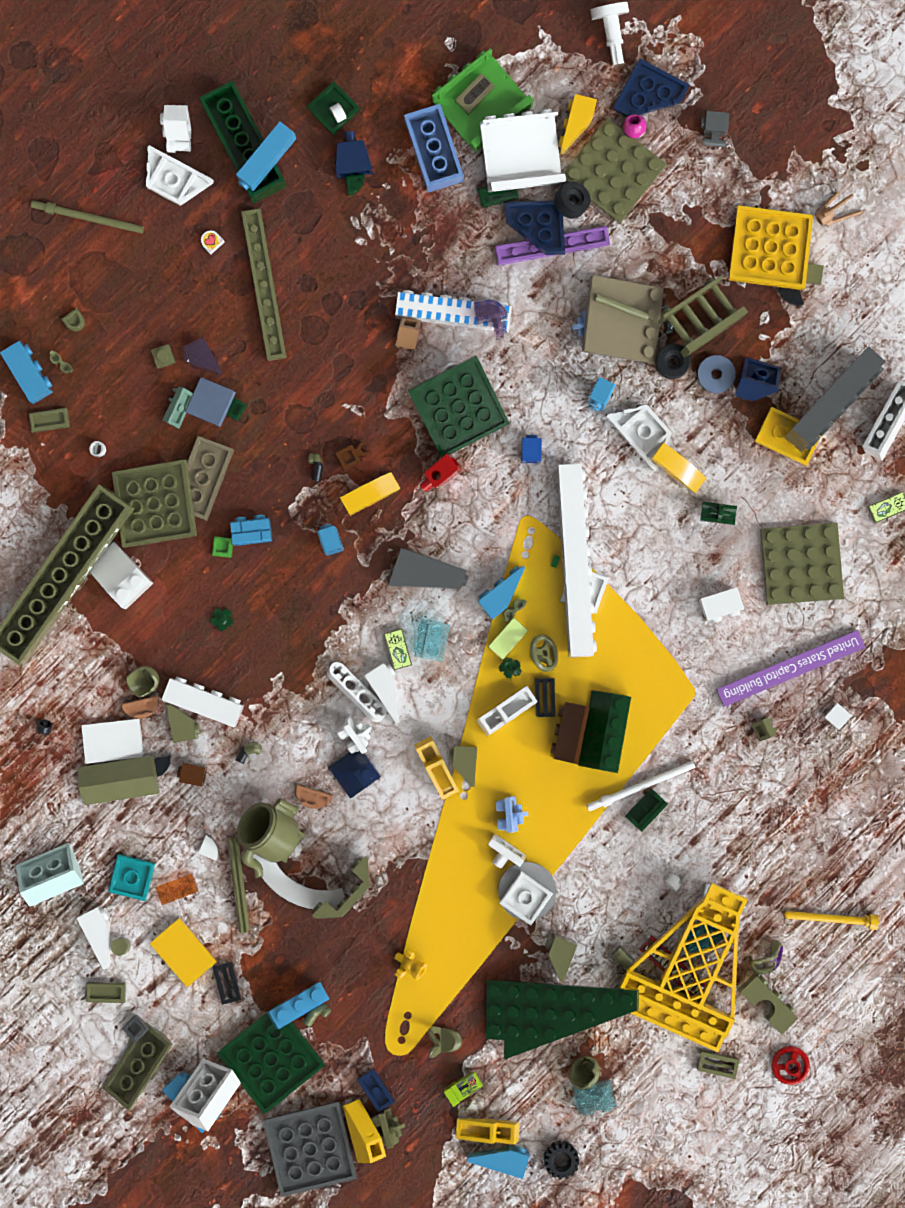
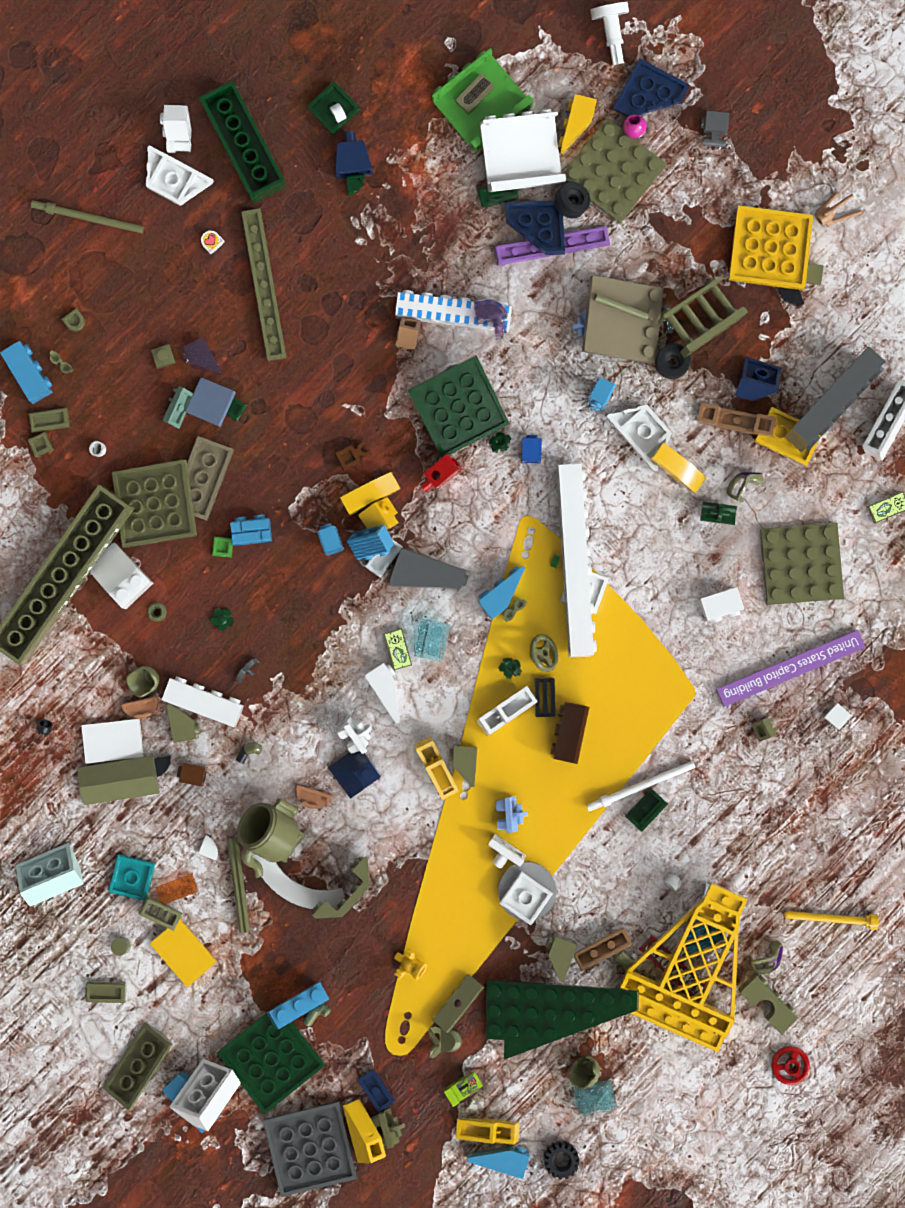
(40, 444): none -> olive tile
(97, 930): white slope -> none
(135, 1028): dark grey tile -> none
(149, 915): none -> olive slope
(152, 608): none -> olive plate
(234, 980): black tile -> none
(246, 668): none -> dark grey piece
(265, 157): dark azure brick -> none
(318, 466): black arm -> none
(354, 694): white beam -> none
(371, 542): none -> dark azure brick
(379, 513): none -> yellow brick
(380, 564): none -> white tile
(433, 148): medium blue brick -> none
(450, 1012): none -> olive tile
(499, 442): none -> dark green plant
(508, 638): yellowish green tile -> none
(602, 949): none -> medium nougat slope
(604, 731): dark green slope -> none
(719, 363): sand blue tile -> none
(721, 1057): olive tile -> none
(736, 420): none -> medium nougat slope
(751, 477): none -> olive piece

